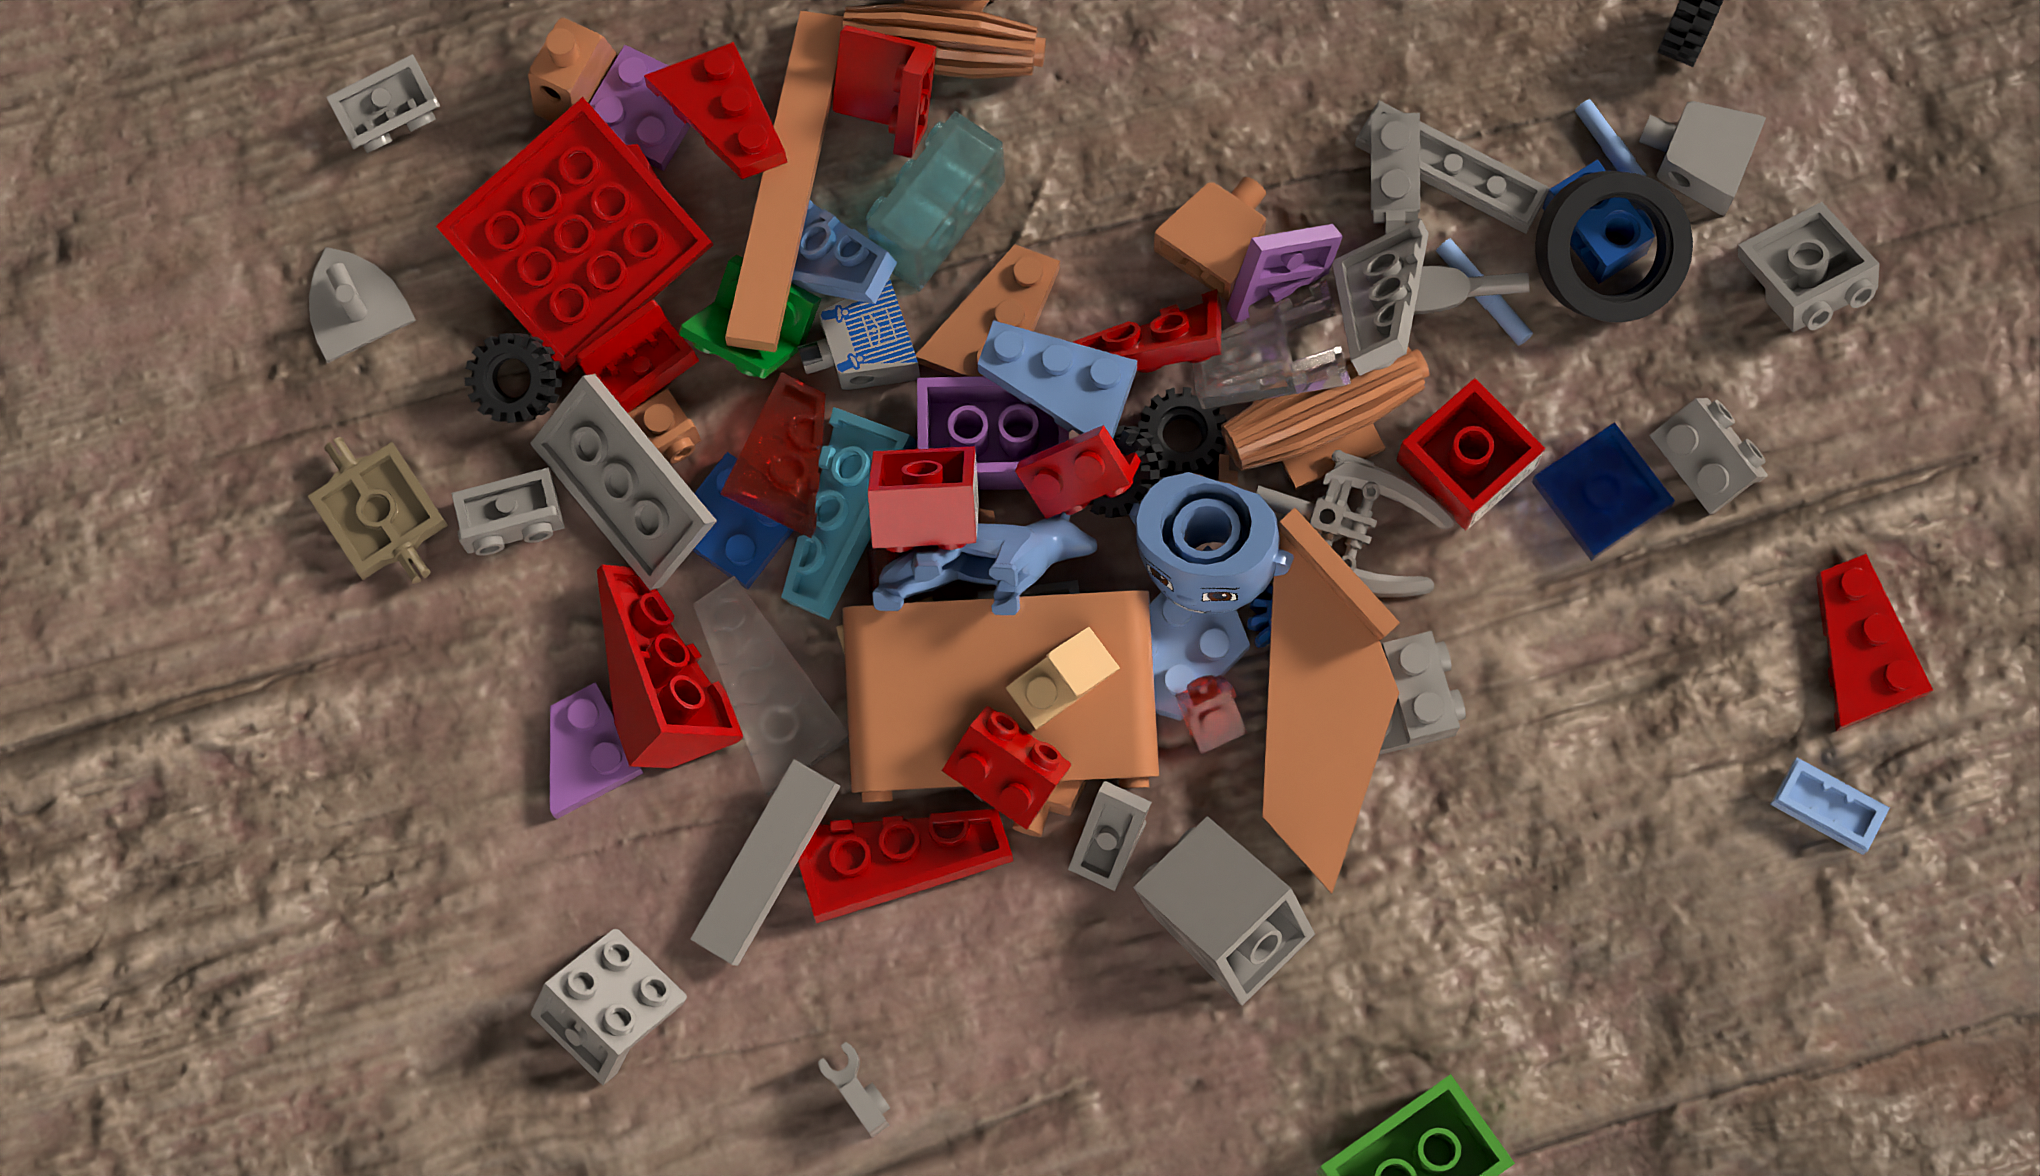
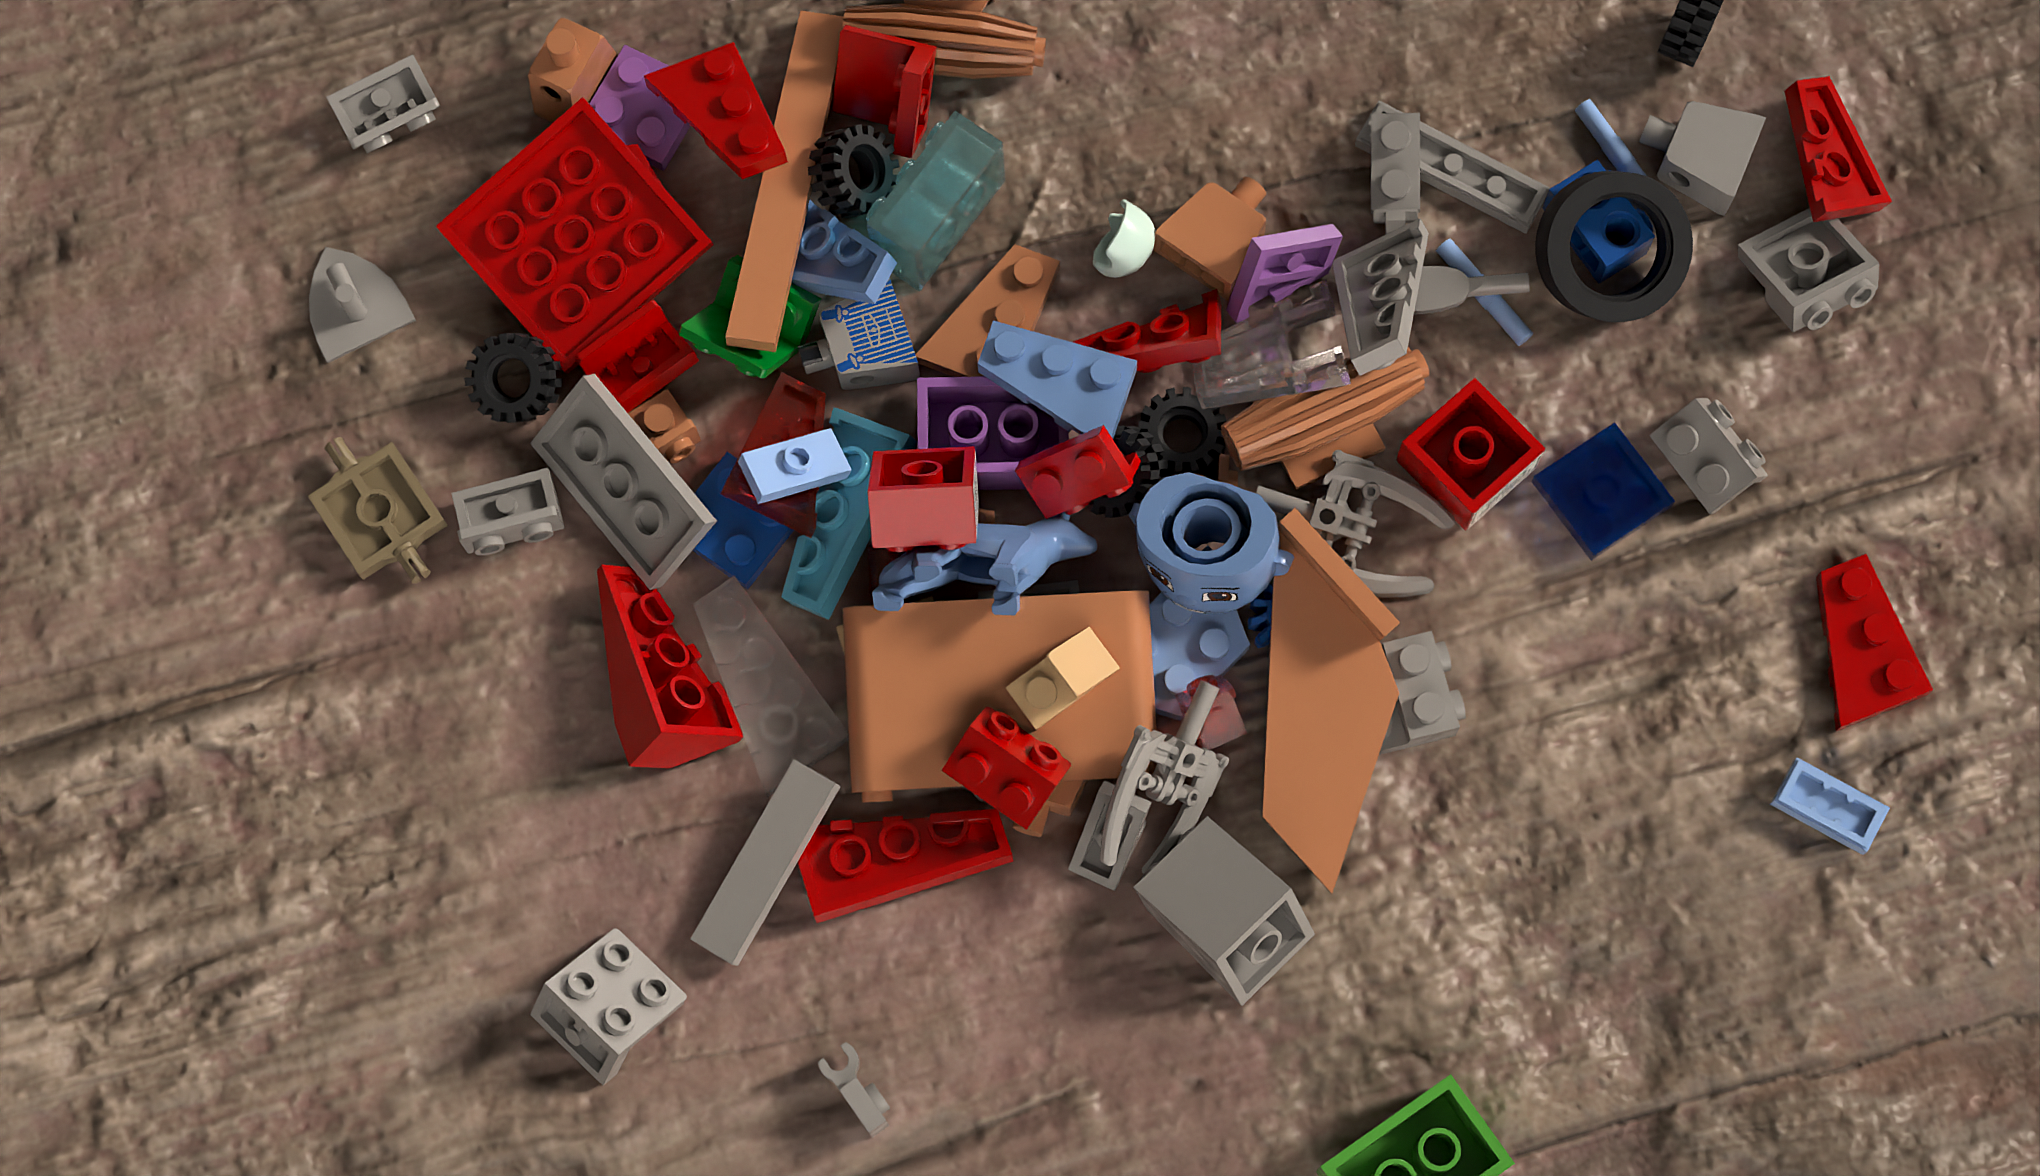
(584, 751): medium lavender wing -> none
(794, 465): none -> light blue plate
(834, 175): none -> black tyre
(1127, 244): none -> light aqua hair
(1175, 760): none -> light grey bar
(1831, 154): none -> red wing

